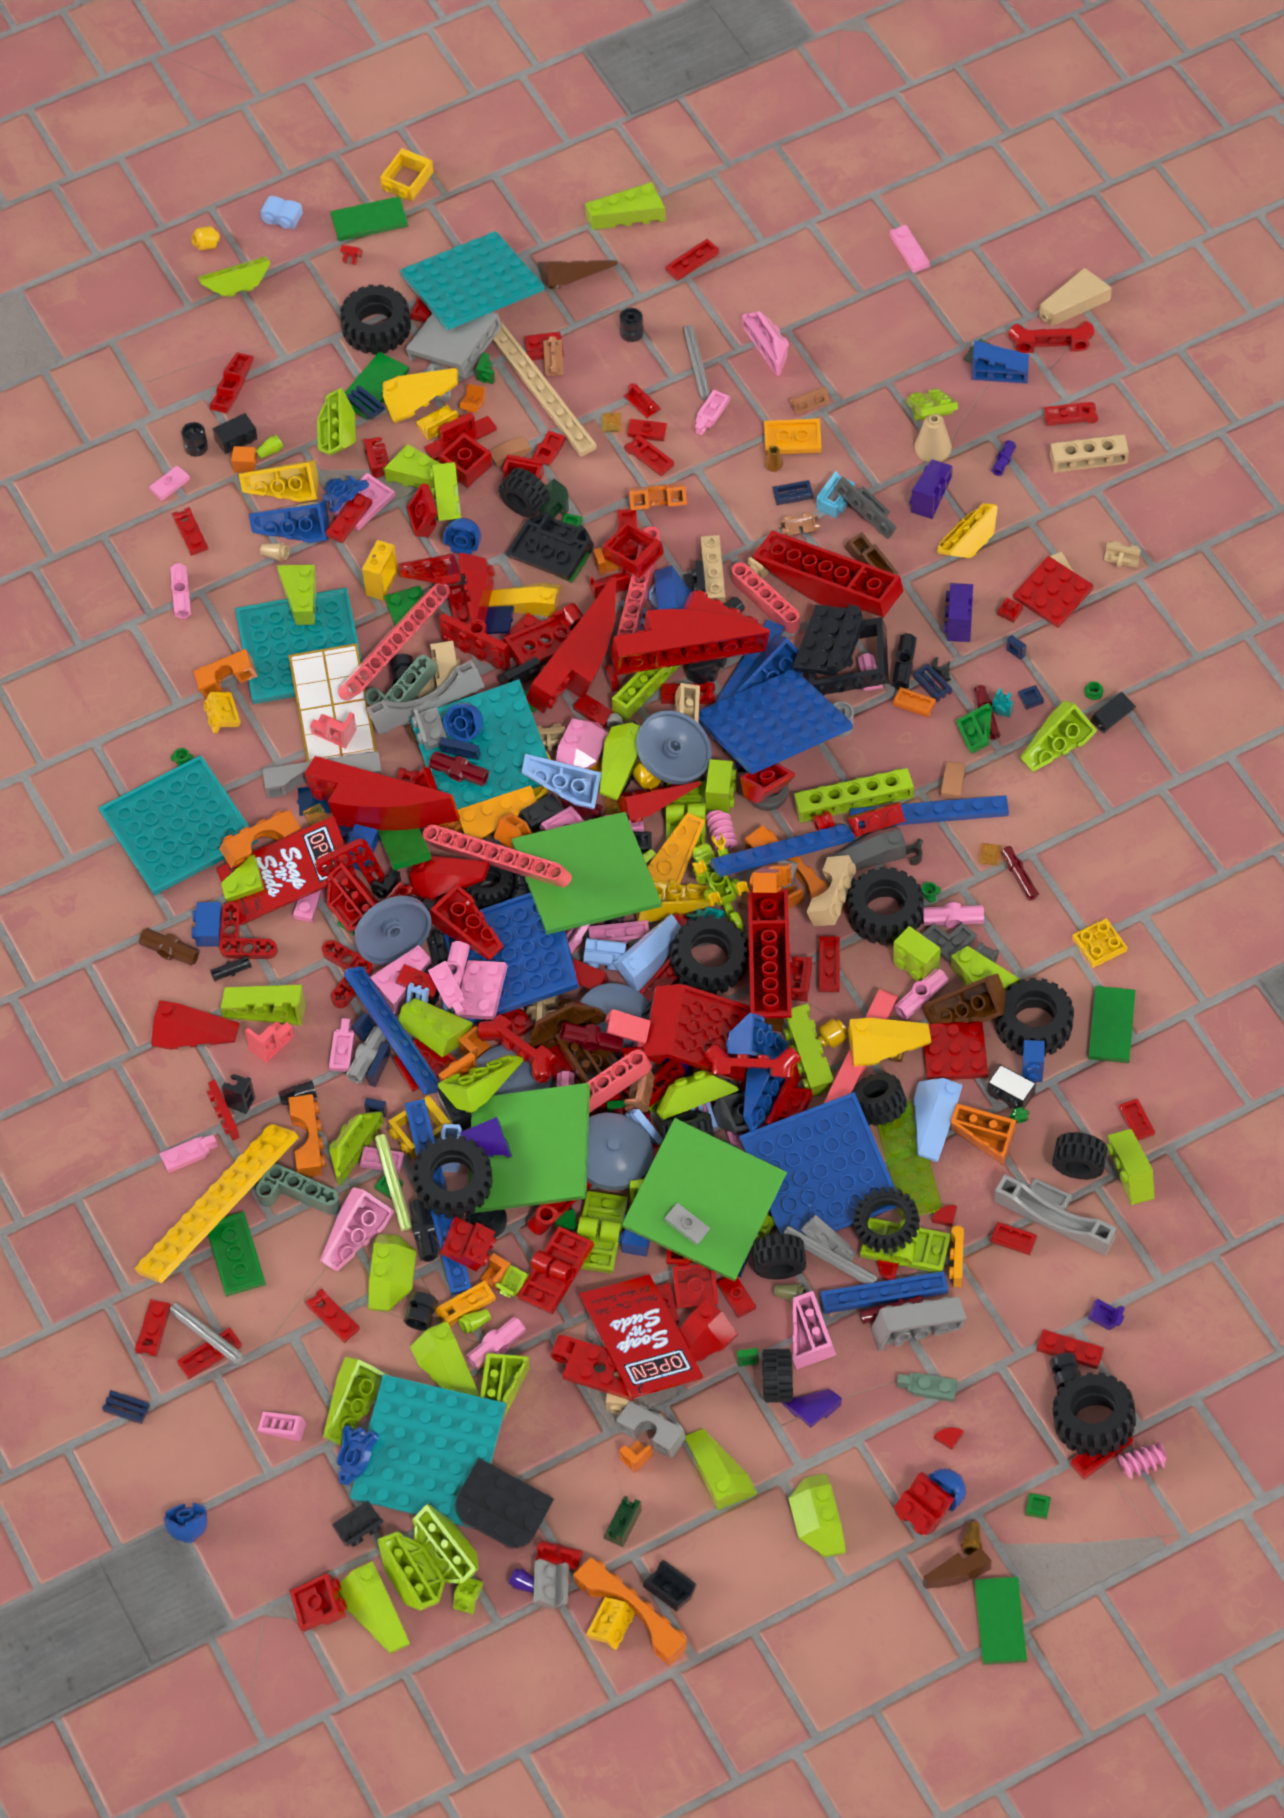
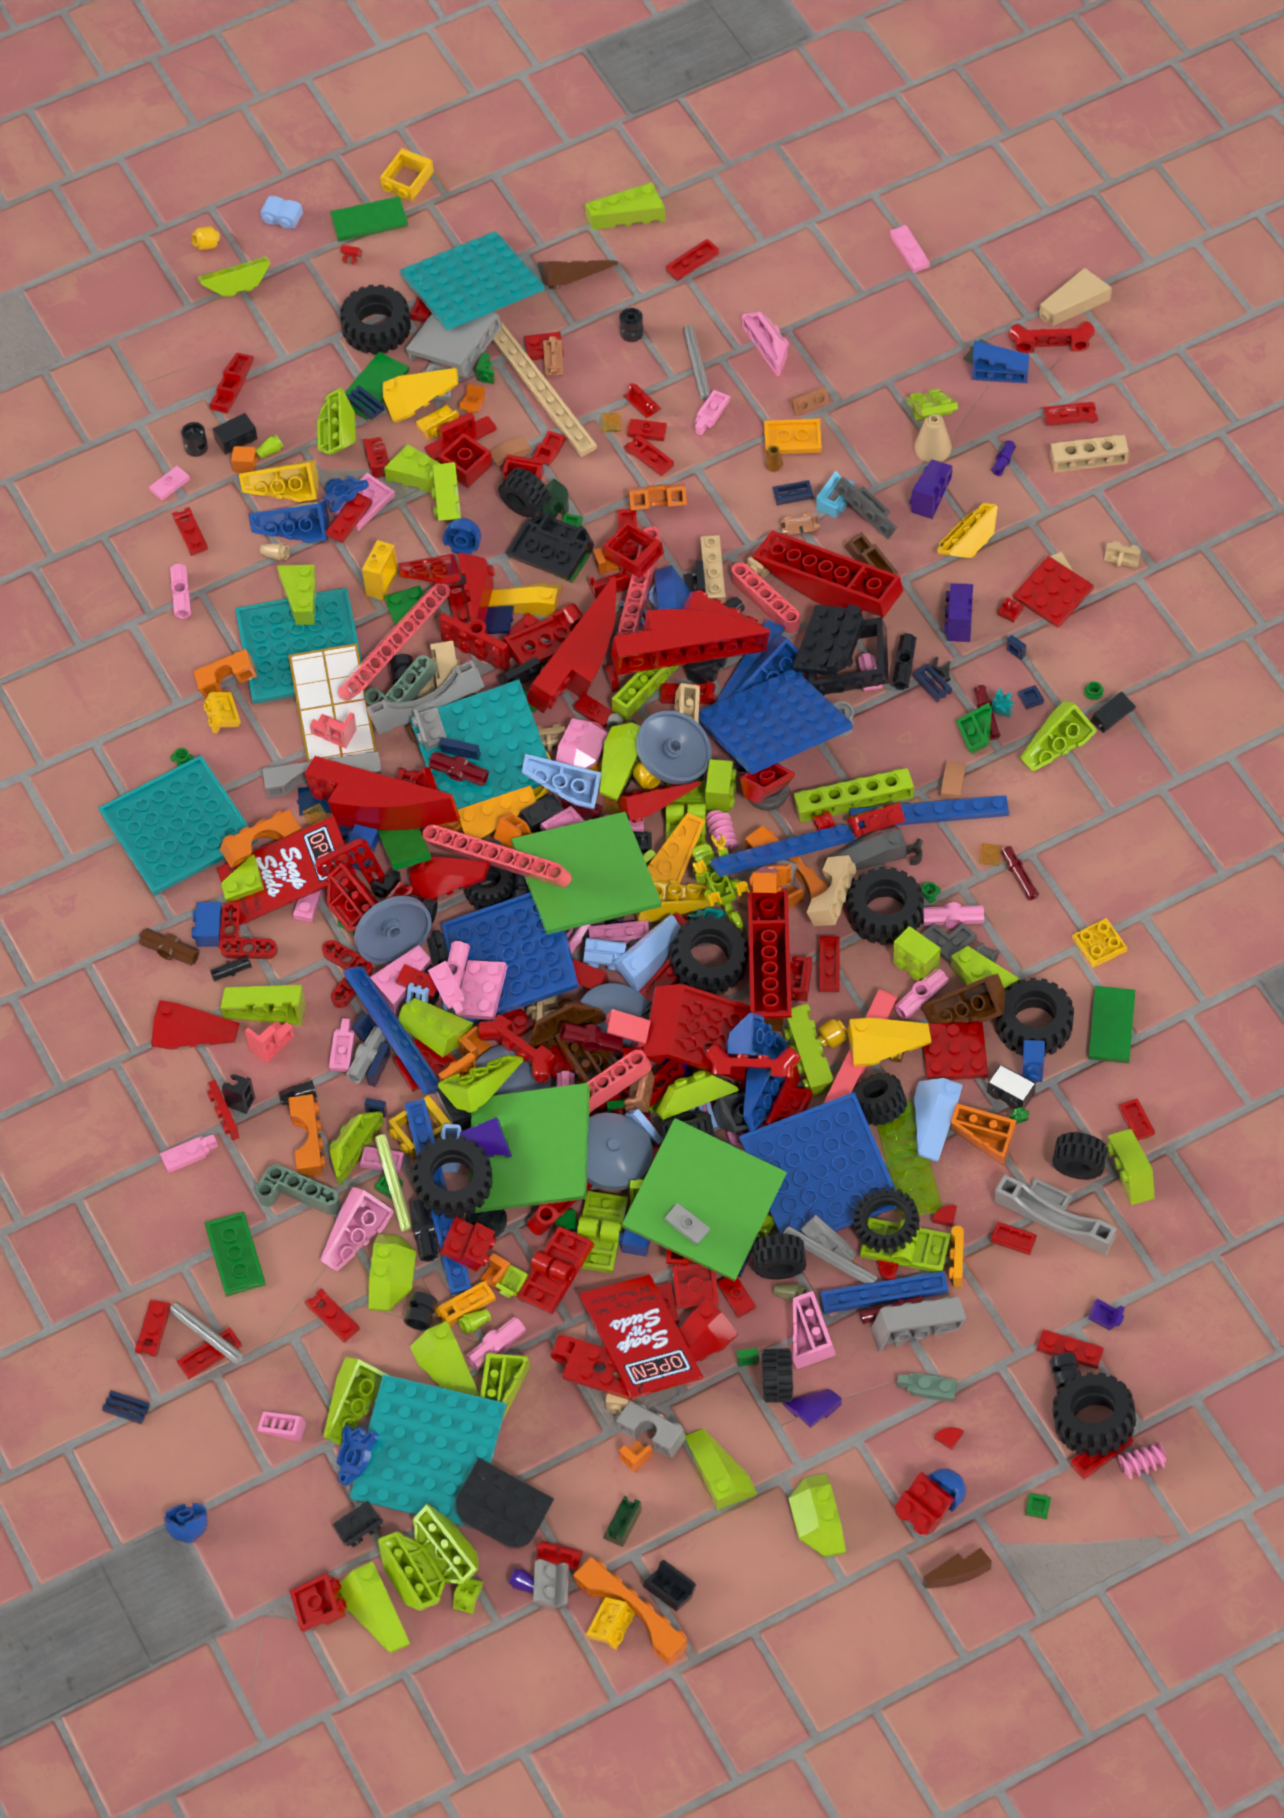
(216, 1203): yellow plate -> none
(422, 512): red plate -> none
(461, 920): red wedge -> none
(463, 722): blue cylinder -> none
(914, 702): orange plate -> none
(972, 1538): pearl gold cone -> none
(1000, 1620): green tile -> none

